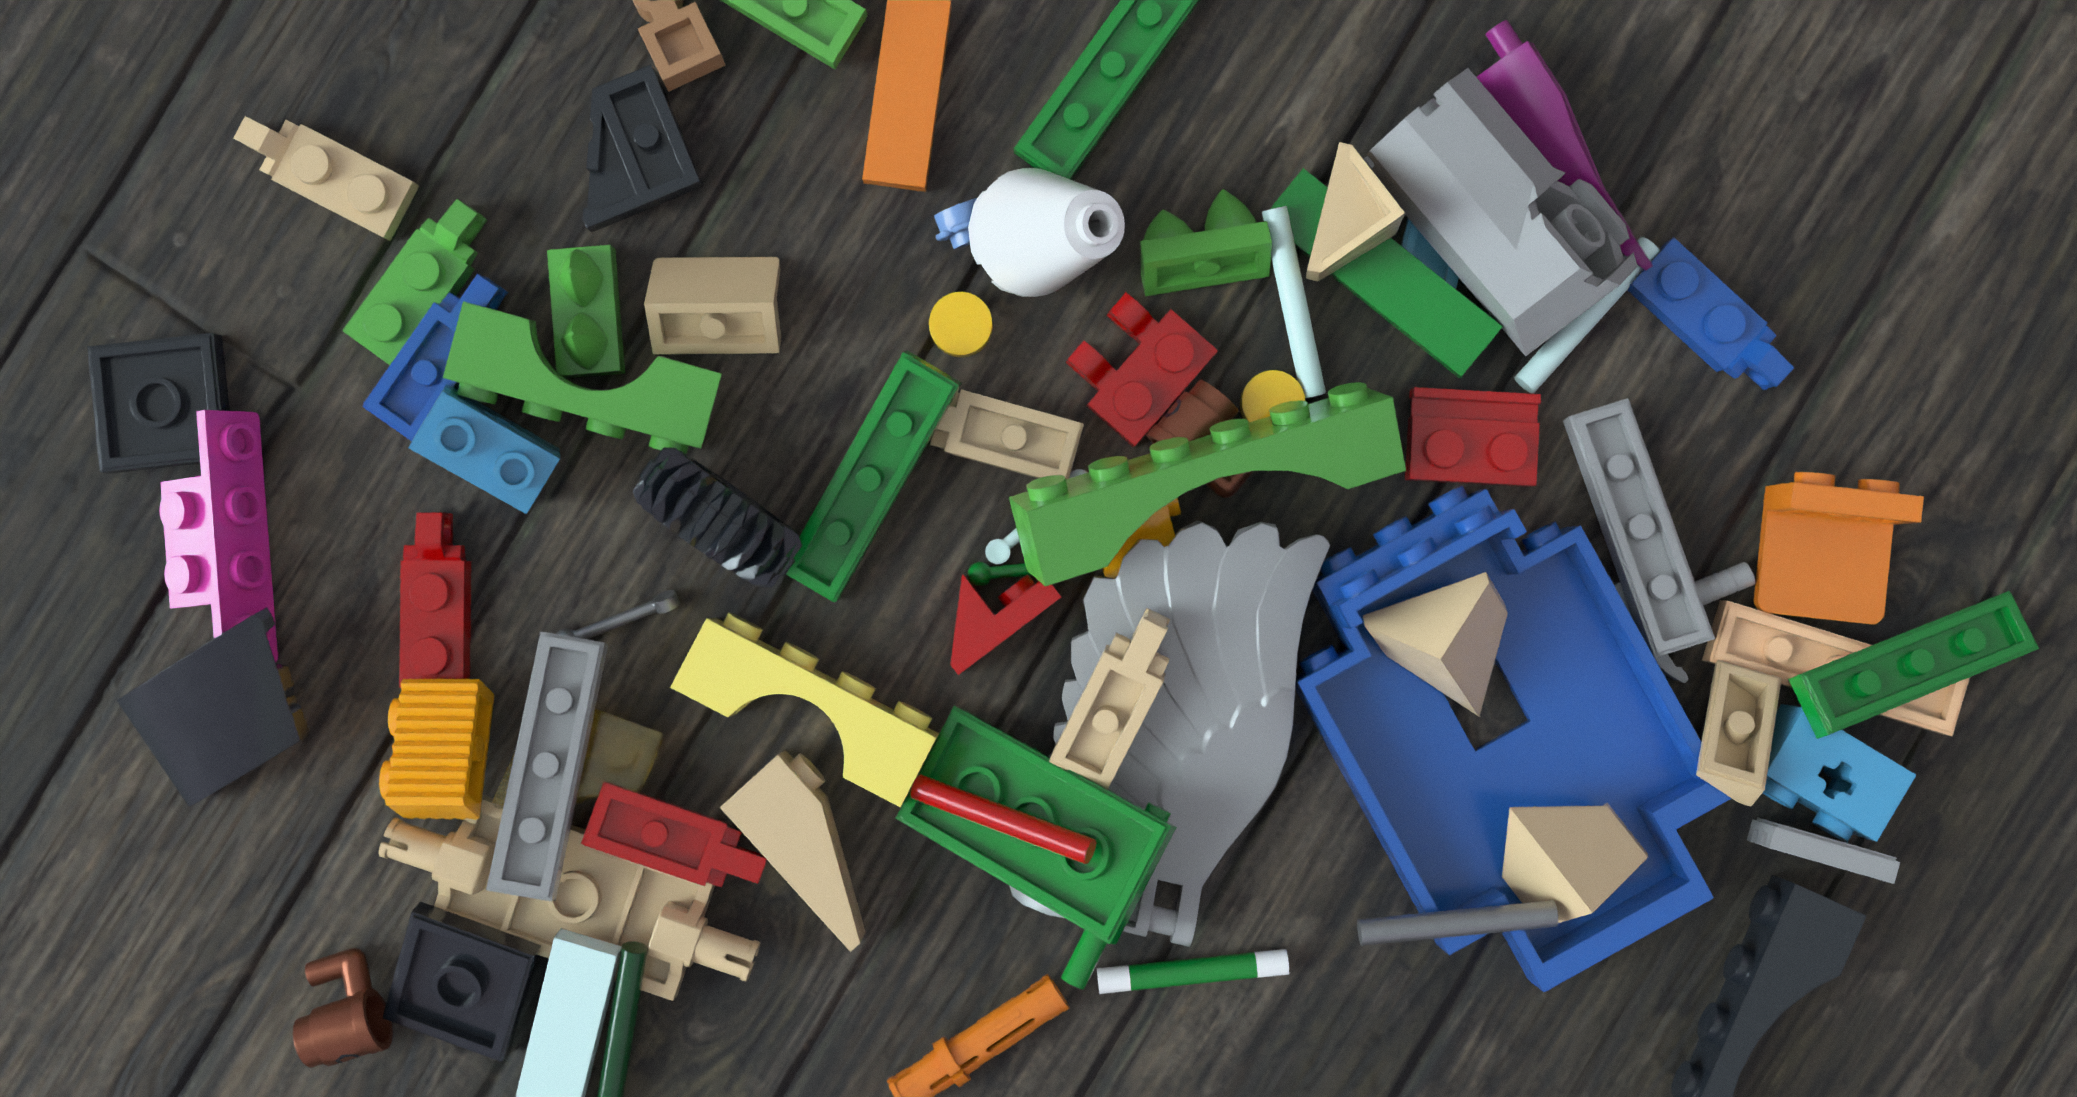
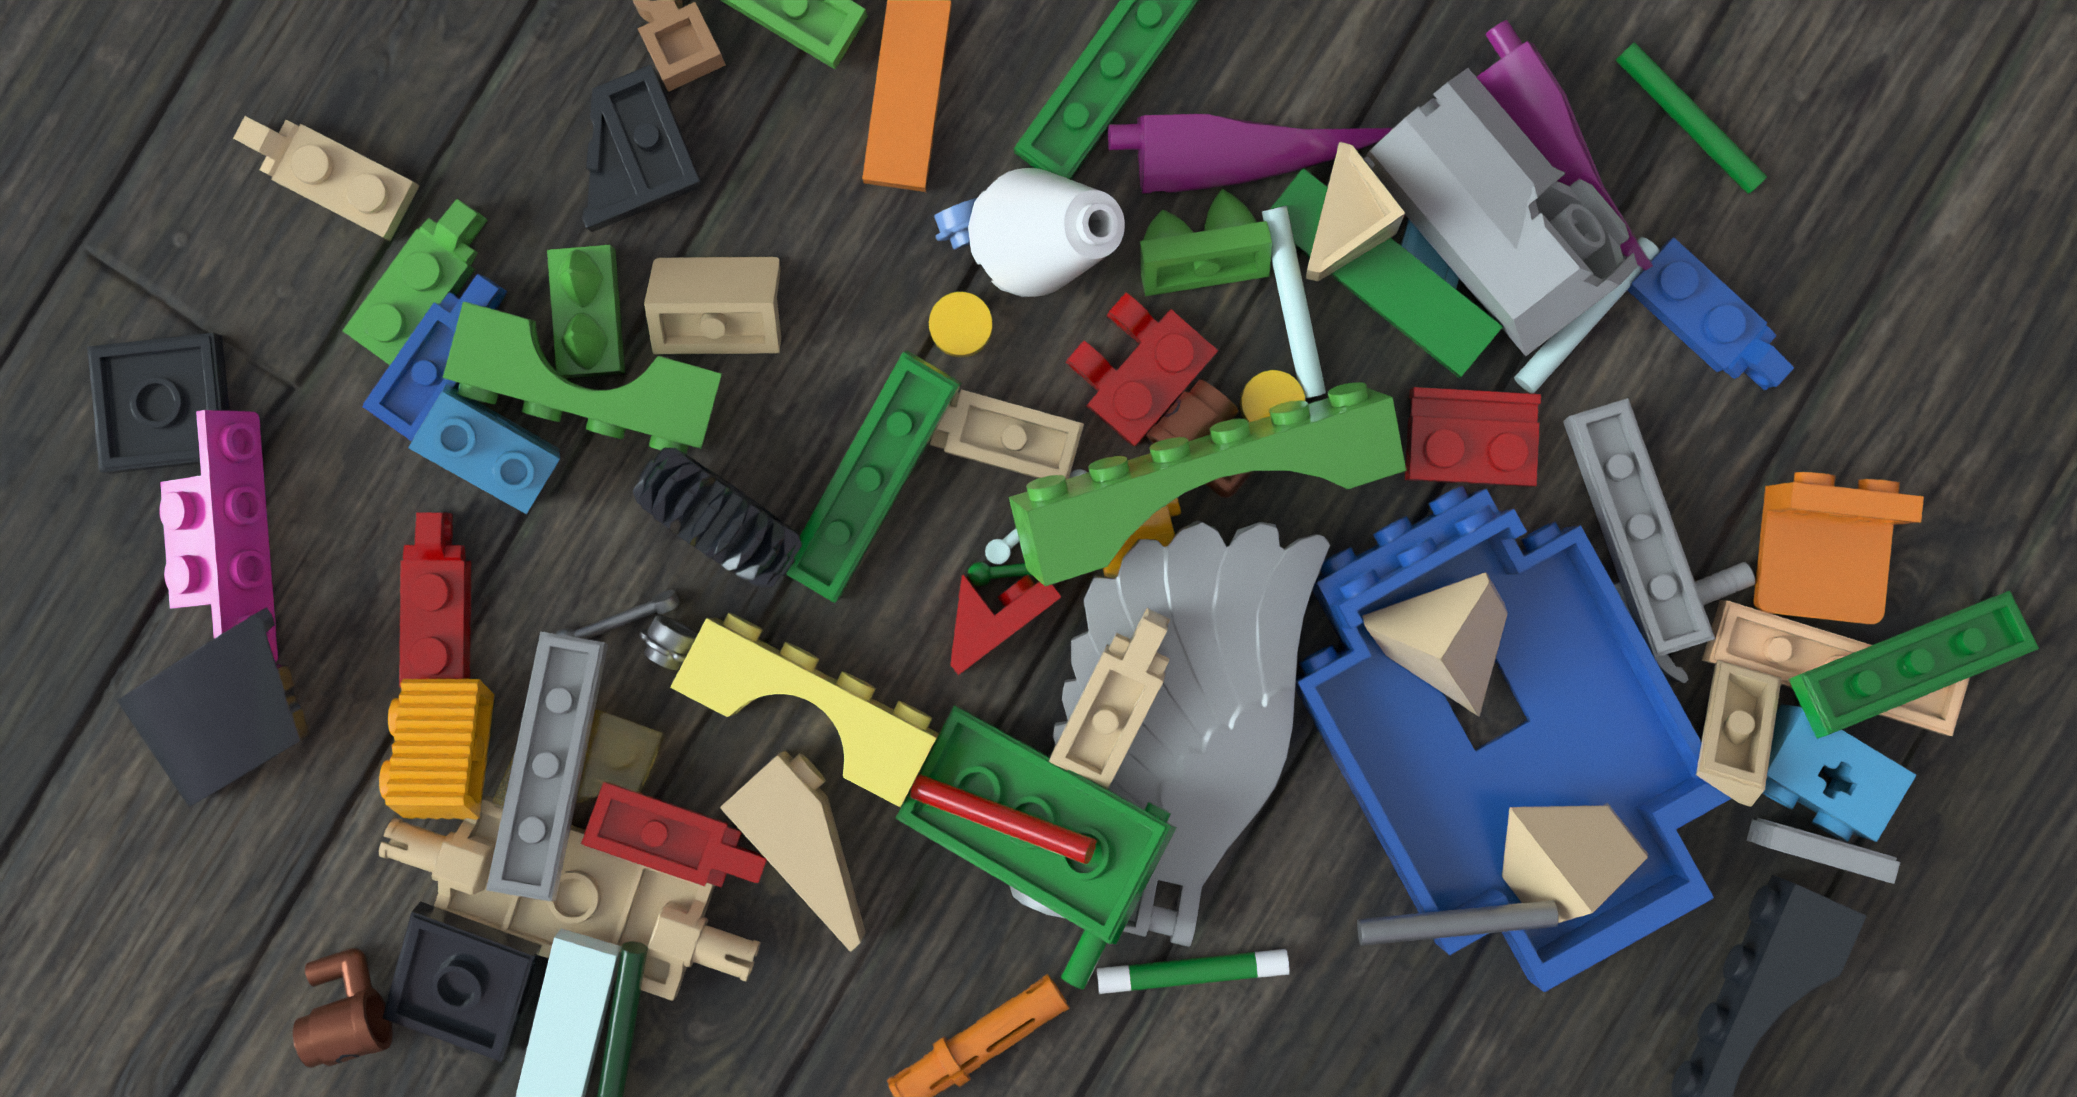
(667, 642): none -> flat silver plate
(1220, 151): none -> magenta piece
(1691, 118): none -> green bar

